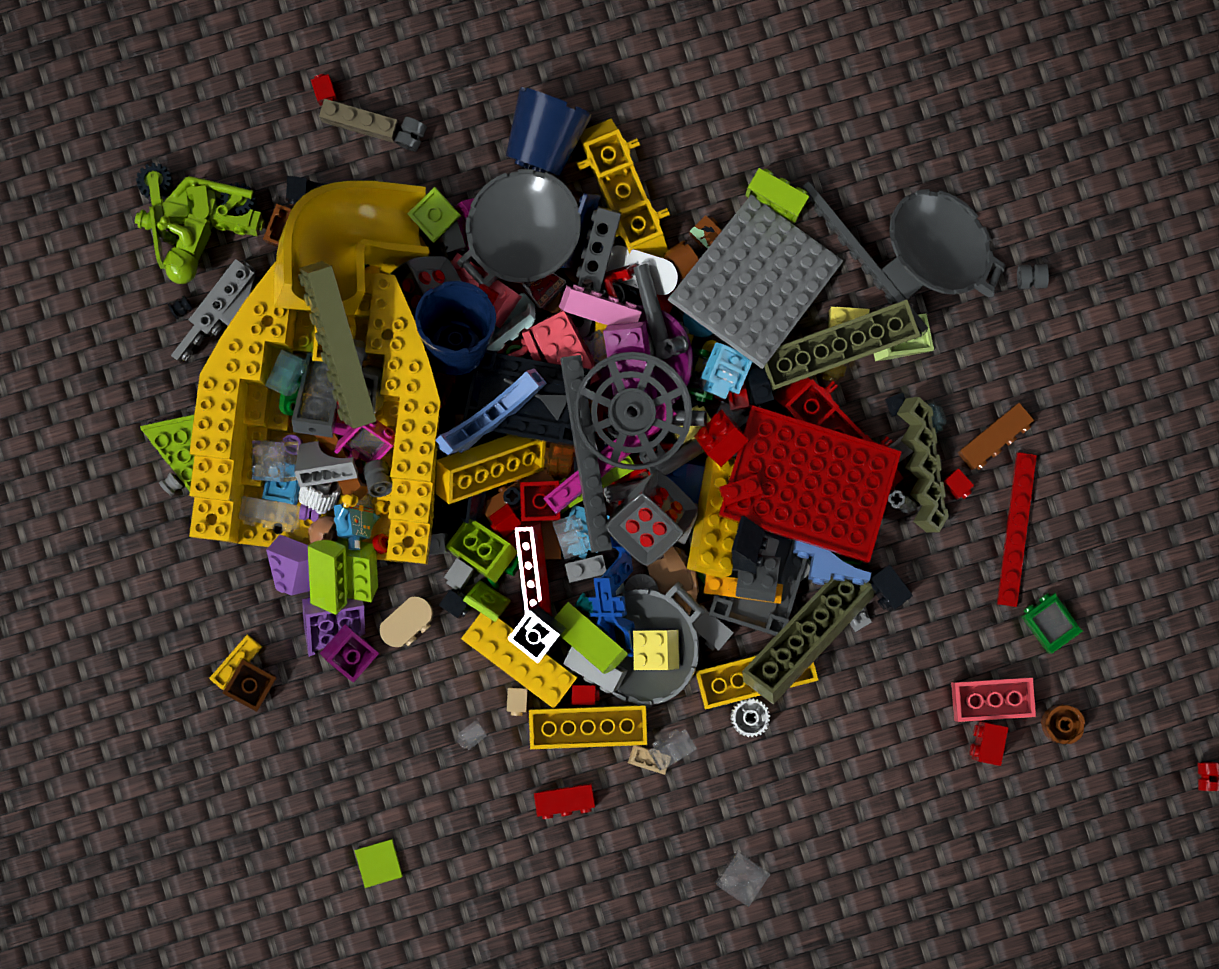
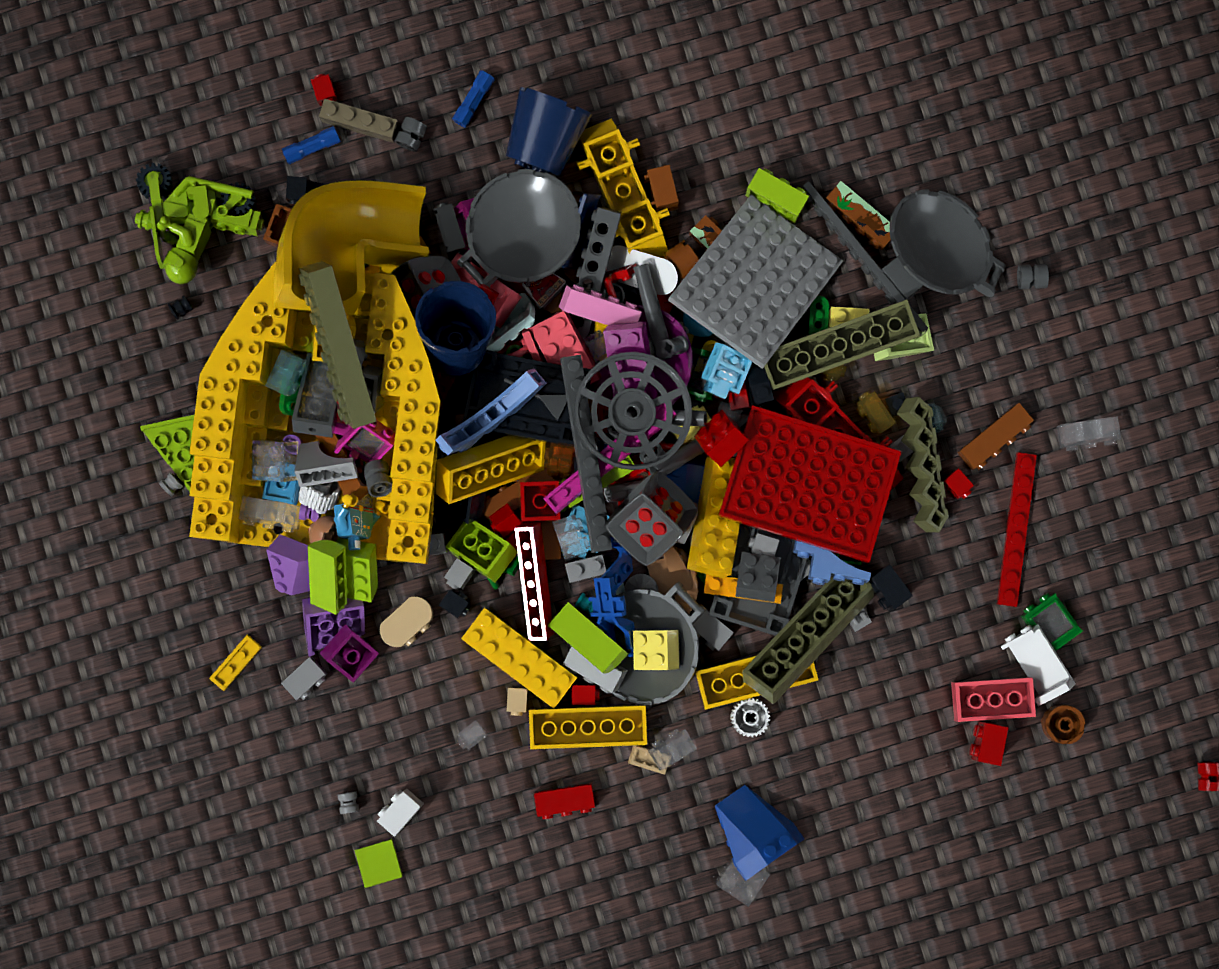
(218, 307): light grey wedge -> none
(248, 684): reddish brown brick -> none
(304, 679): none -> light grey brick
(317, 142): none -> blue axle
(348, 807): none -> light grey wheel
(380, 543): red tile -> none
(400, 812): none -> white brick
(434, 214): lime tile -> none
(475, 95): none -> blue axle
(487, 600): lime tile -> none
(517, 501): black bush -> none
(536, 633): black brick -> none
(662, 188): none -> dark orange container
(740, 490): red plate -> none
(748, 546): black slope -> none
(755, 831): none -> blue wedge
(820, 316): none -> green plate
(860, 215): none -> brick
(875, 412): none -> clear yellow brick
(901, 501): dark grey axle -> none
(1040, 663): none -> white panel
(1089, 433): none -> clear brick

